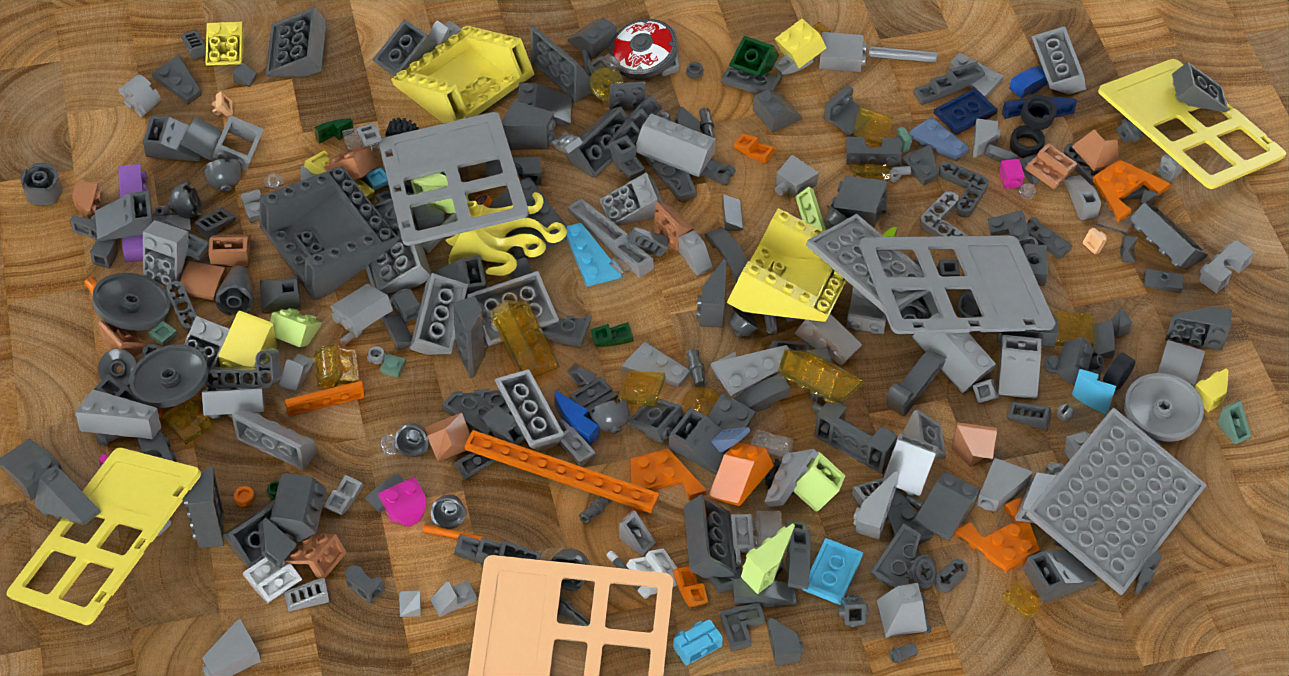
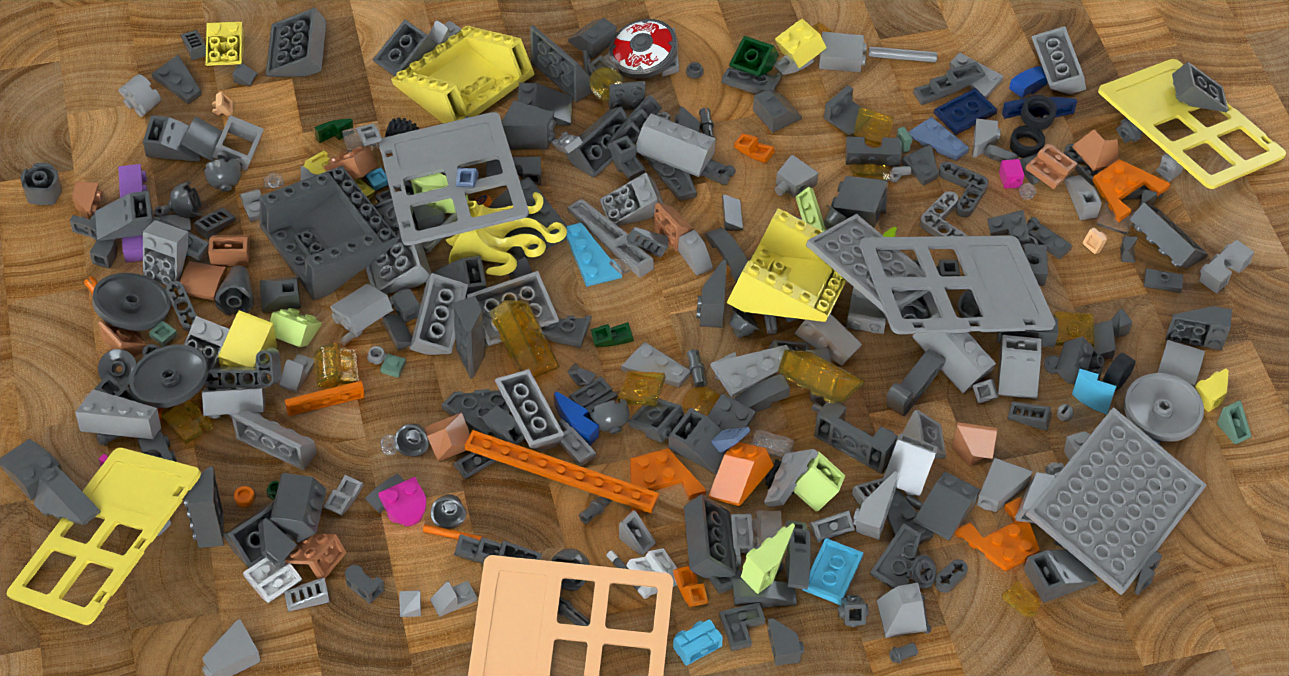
(466, 177): none -> sand blue slope
(832, 526): none -> light grey slope

